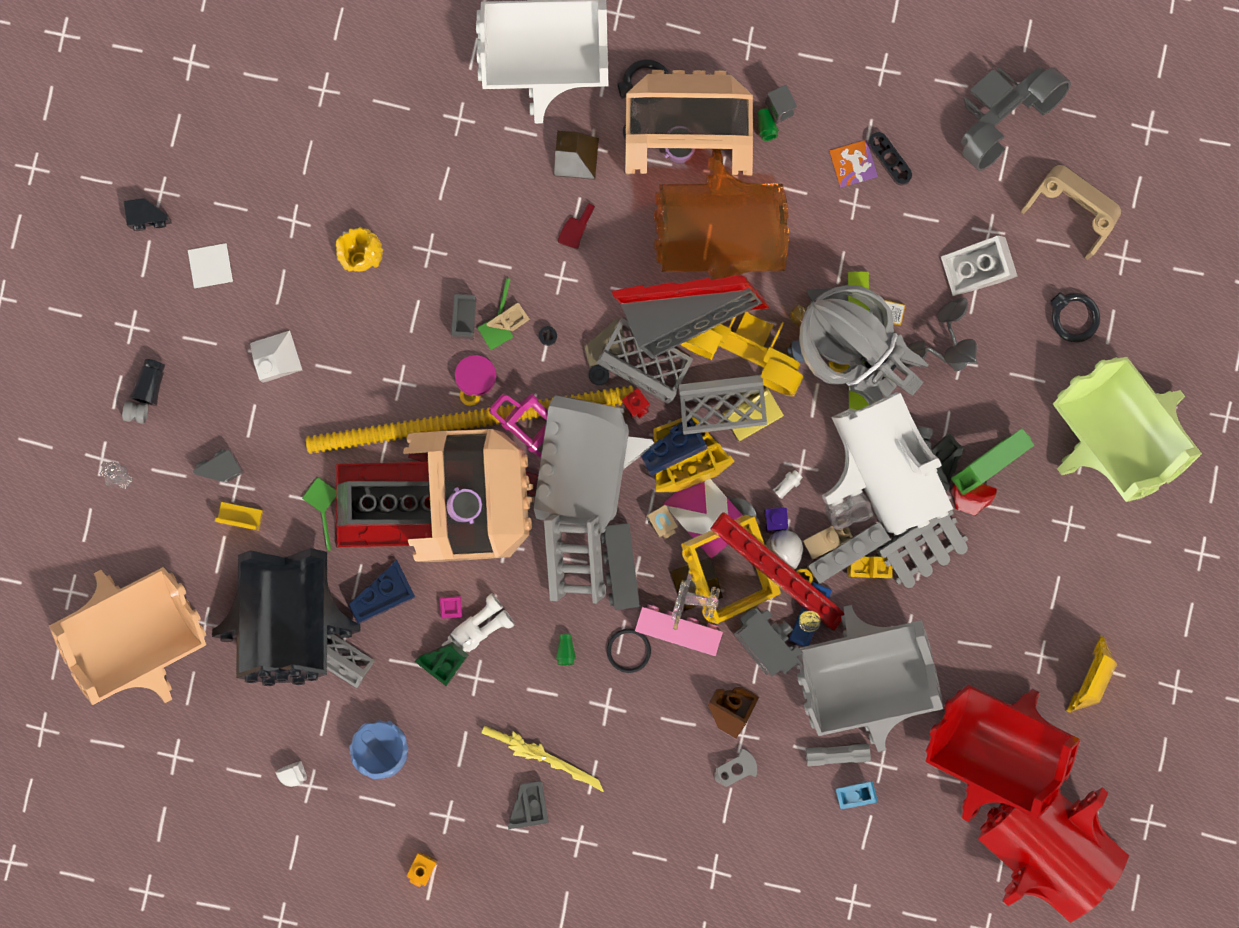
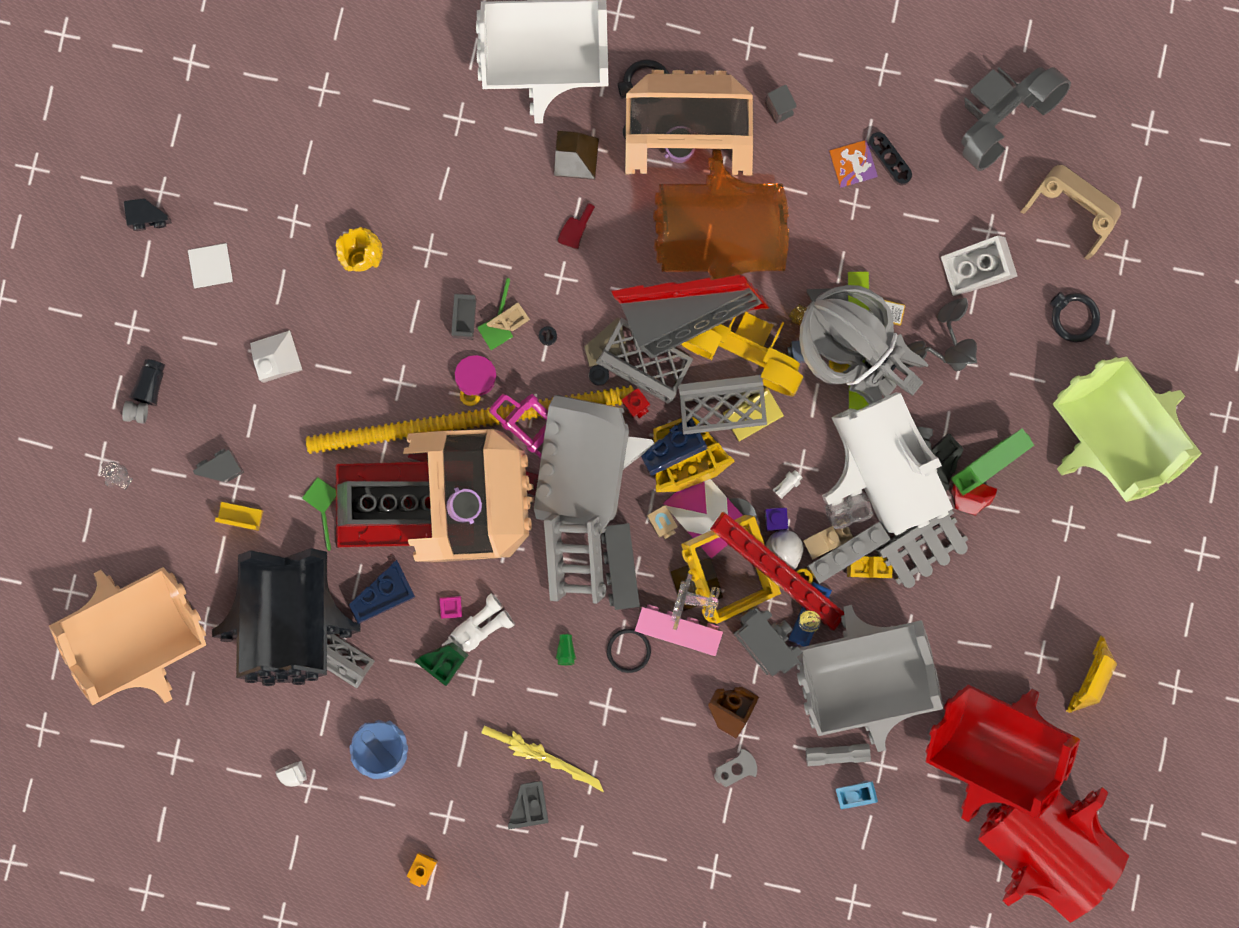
(766, 125): green cone -> none

